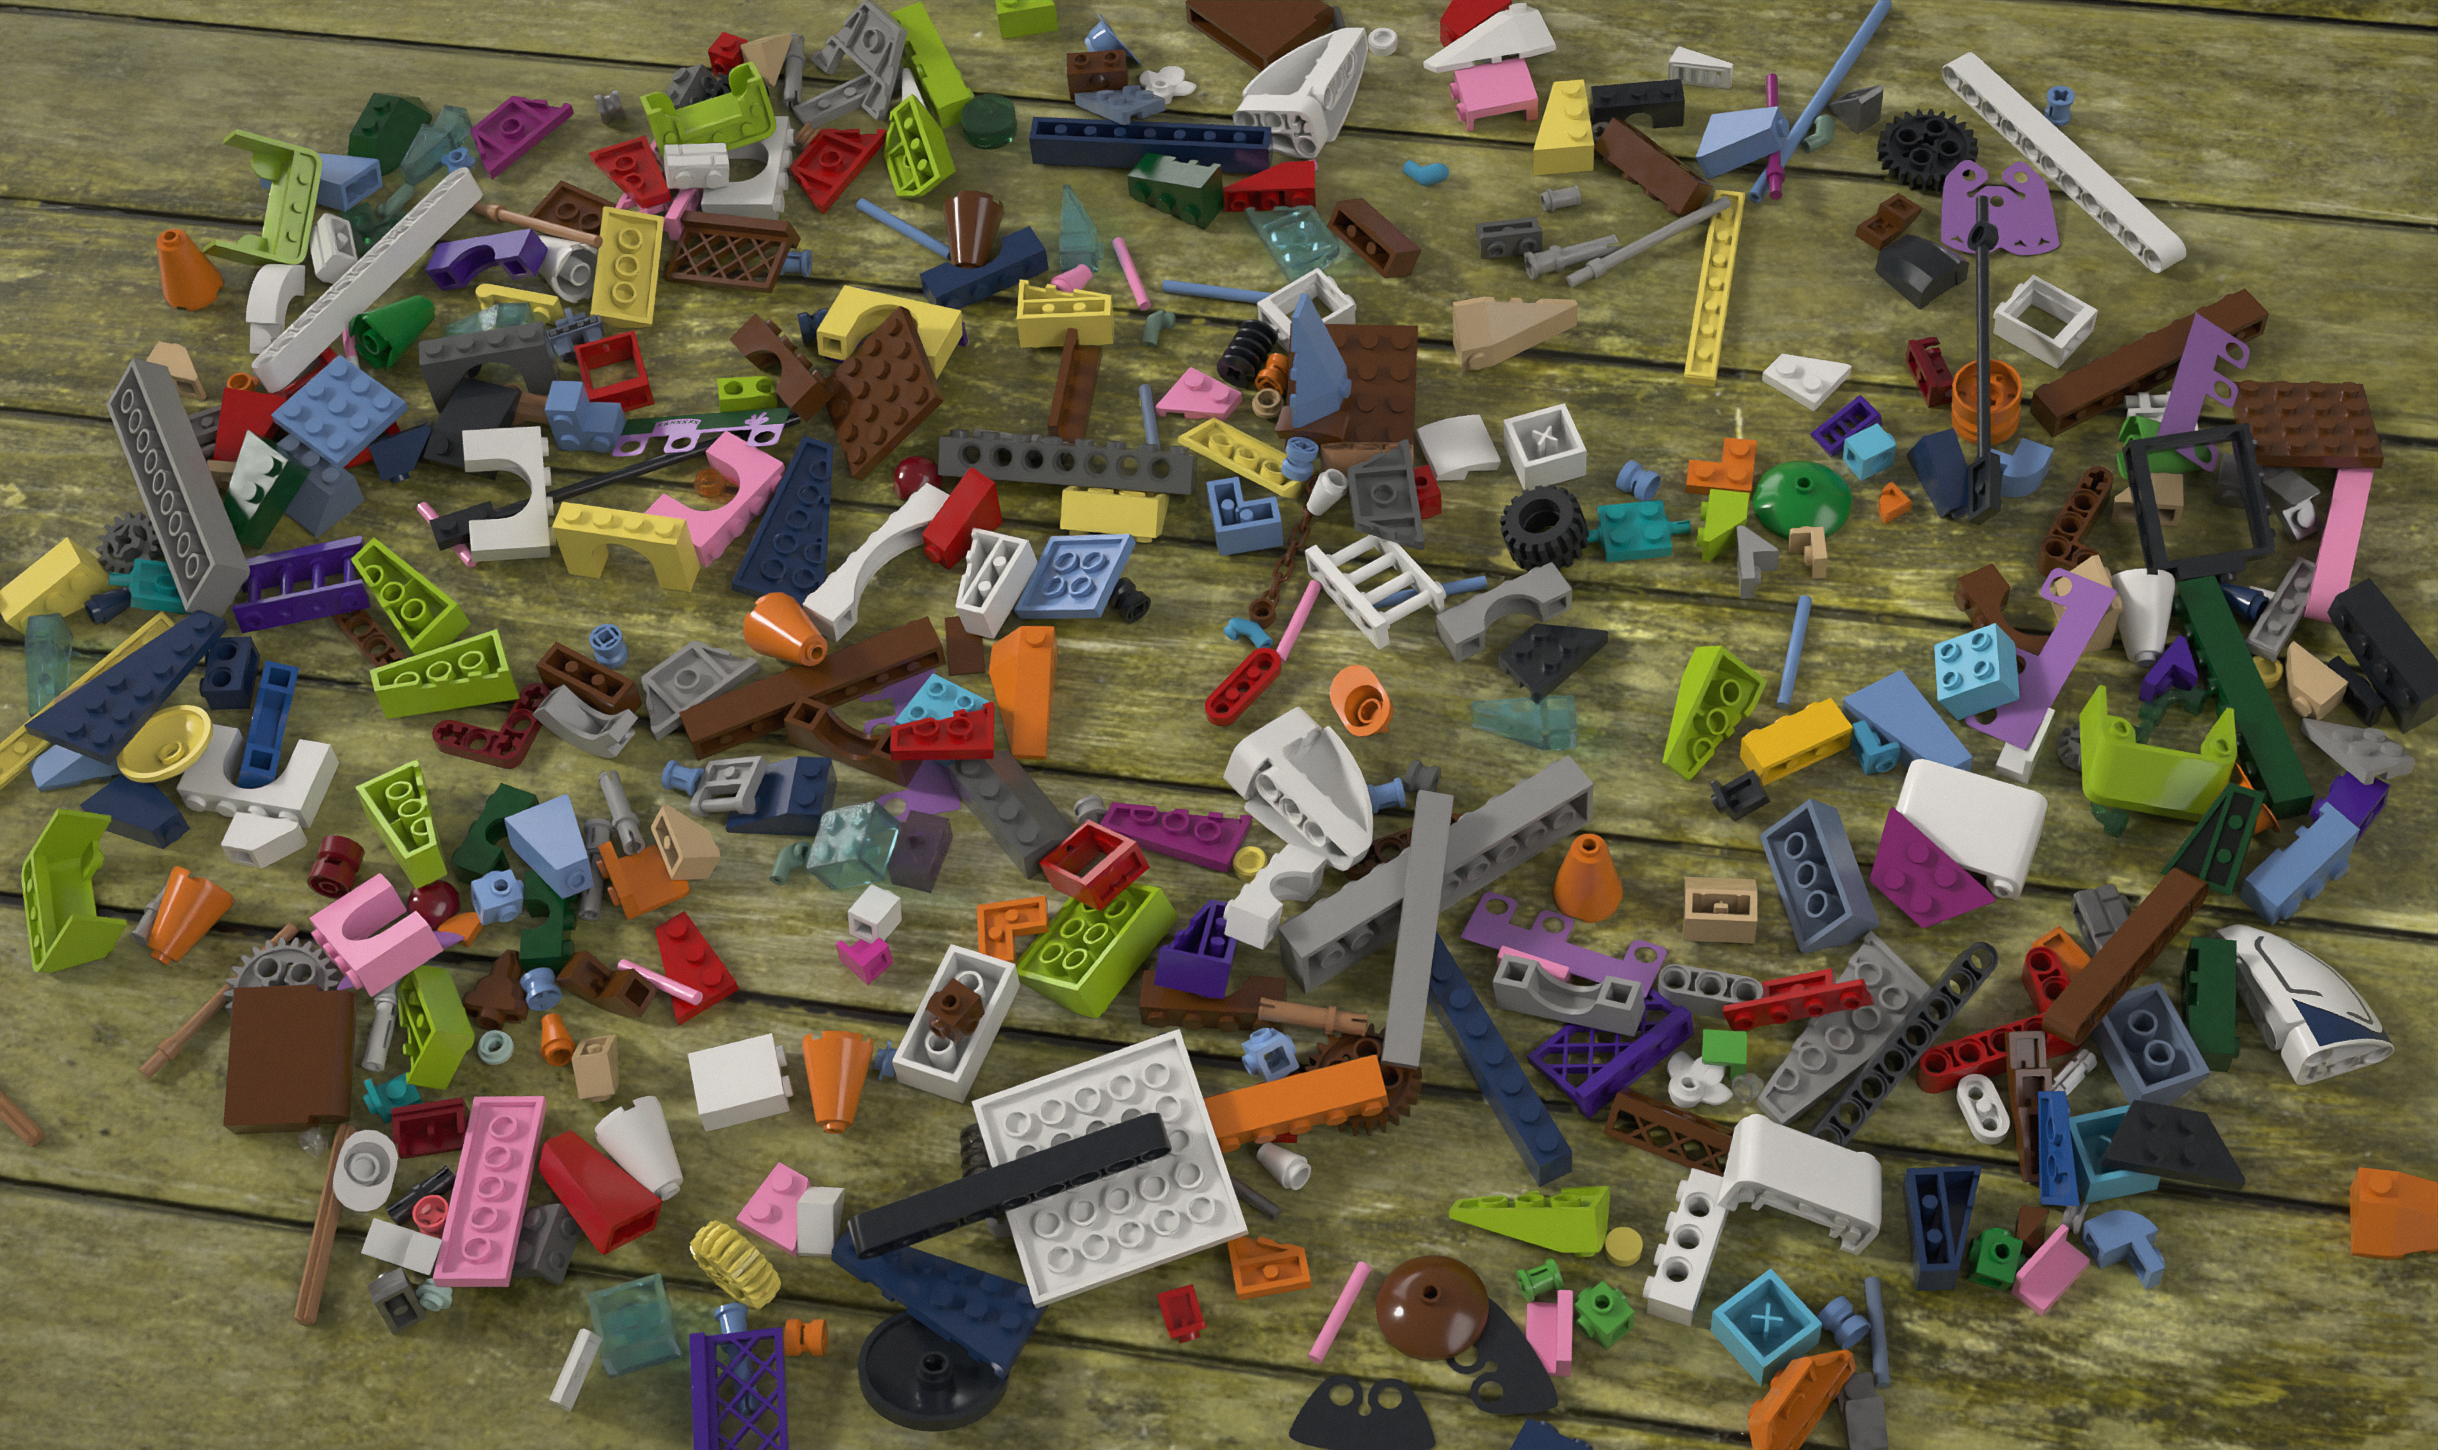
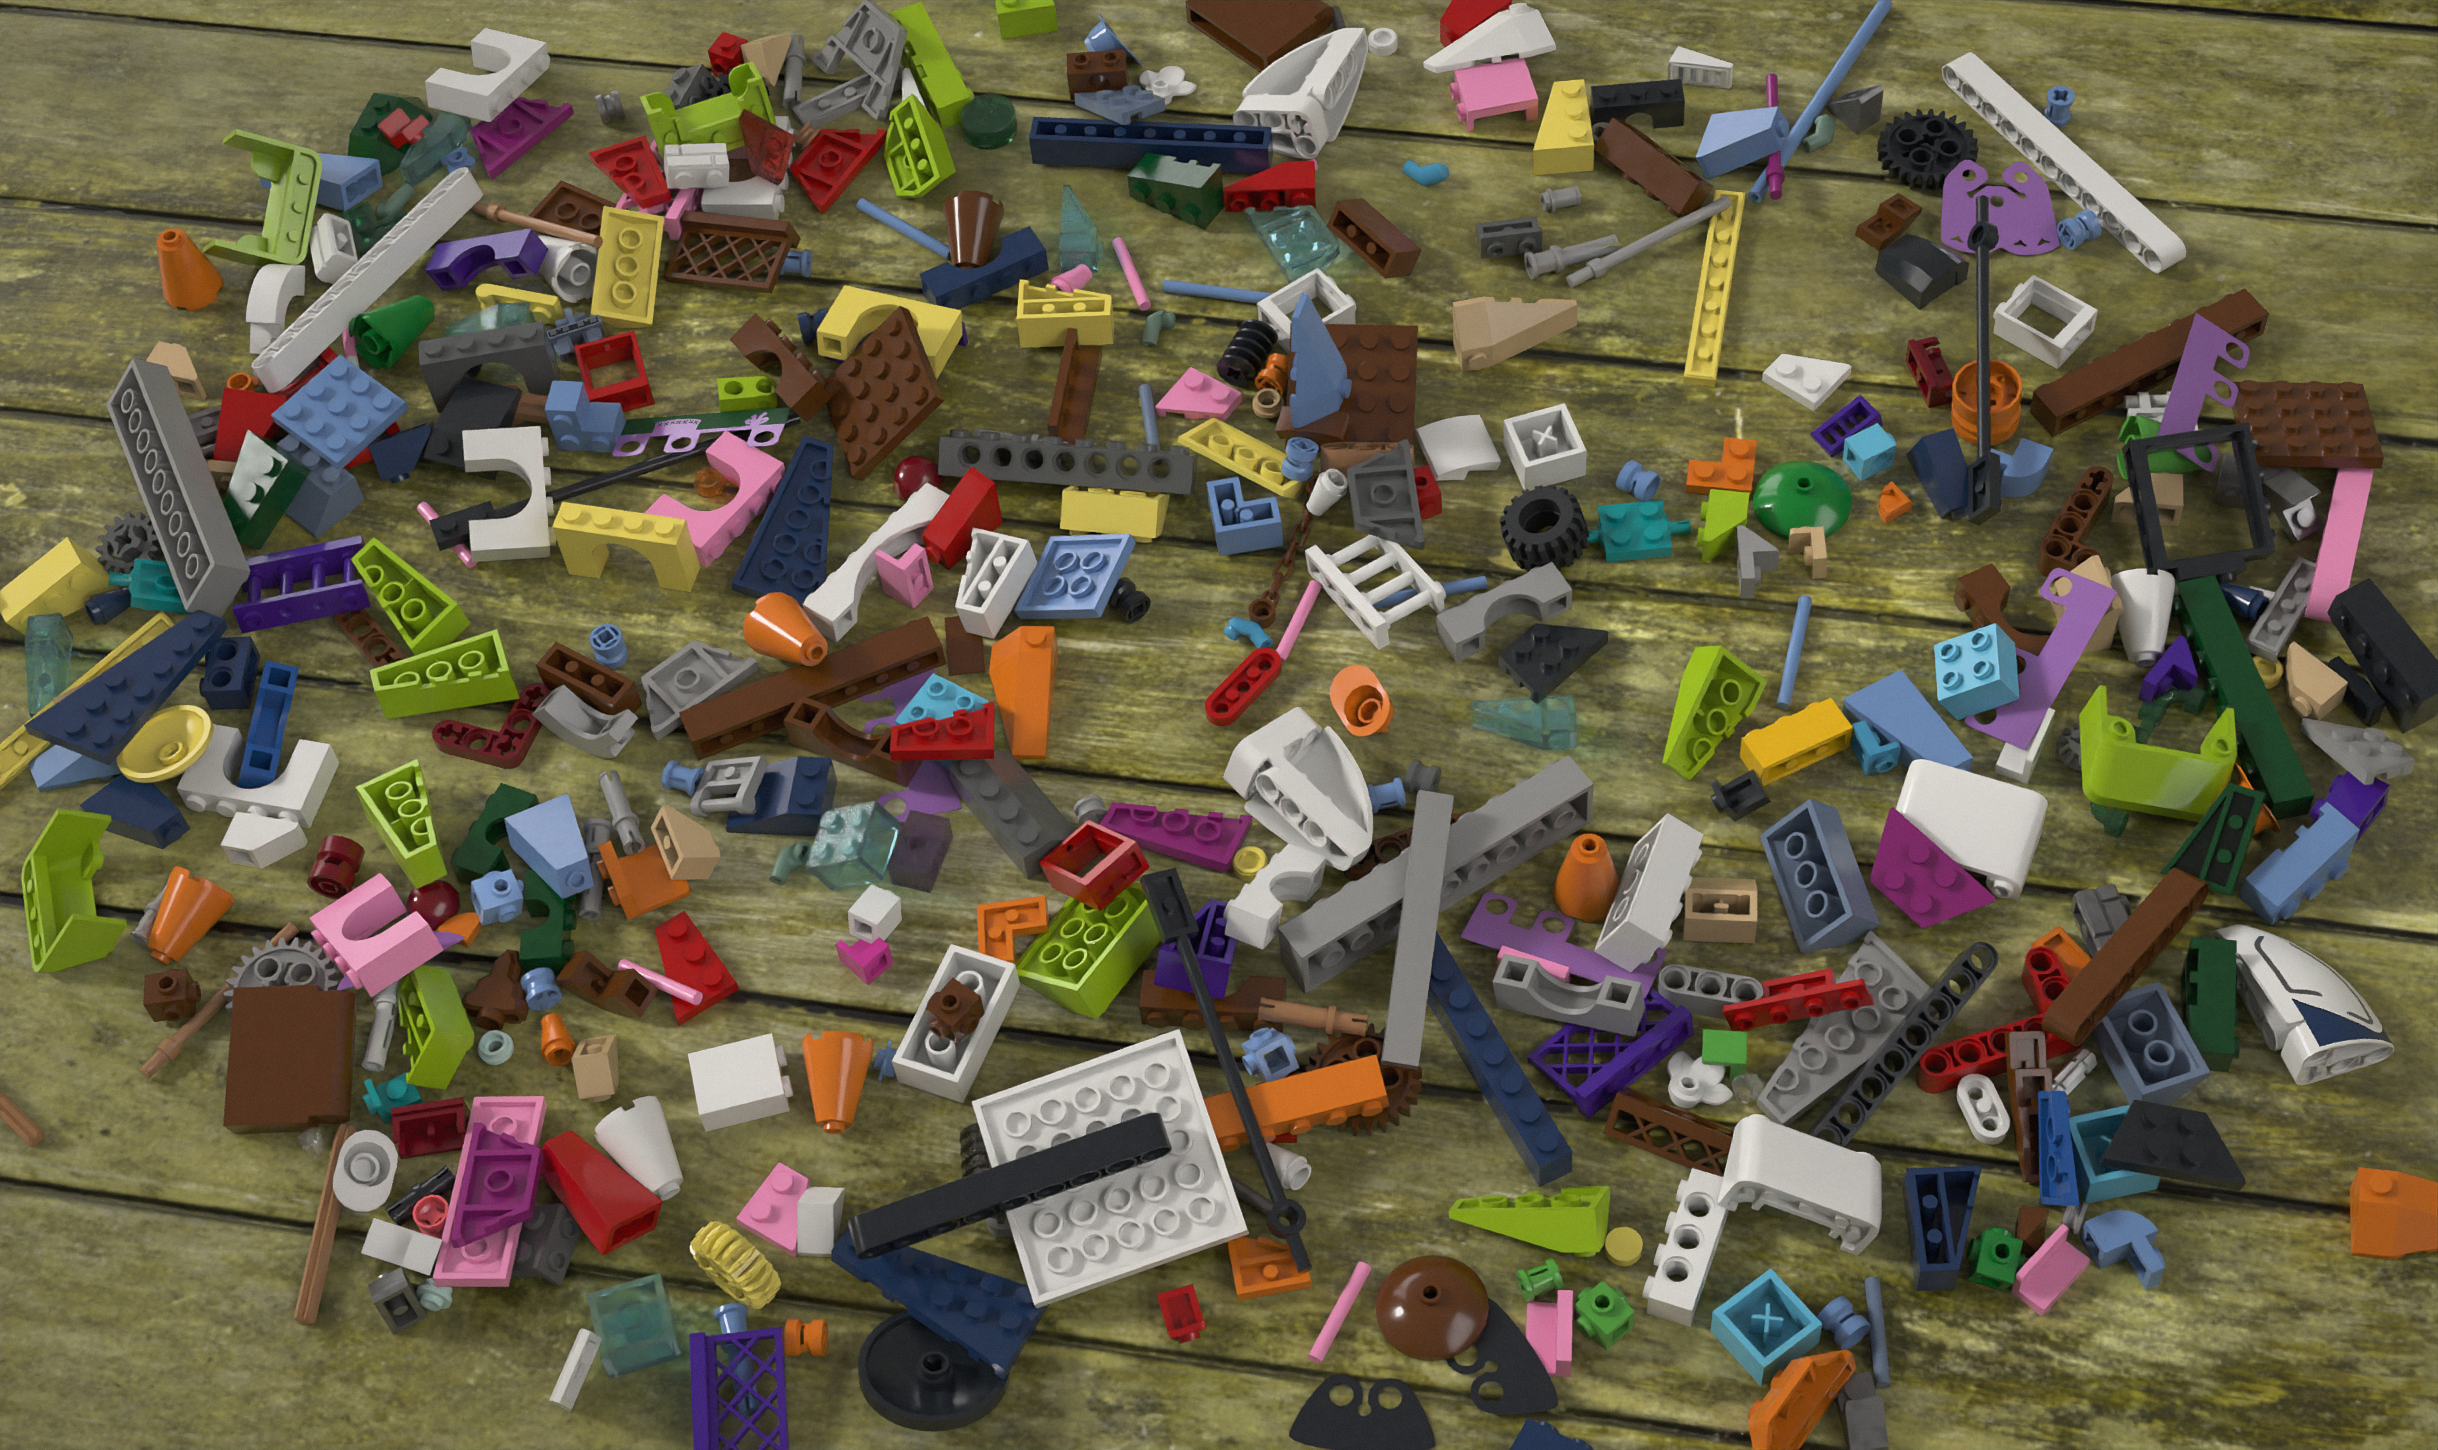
(171, 995): none -> reddish brown brick
(401, 129): none -> red bracket
(483, 97): none -> white arch
(496, 1185): none -> magenta wing
(766, 146): none -> clear red wing
(907, 578): none -> bright pink panel
(1177, 924): none -> black bar
(1650, 893): none -> white brick
(2081, 228): none -> medium blue wheel

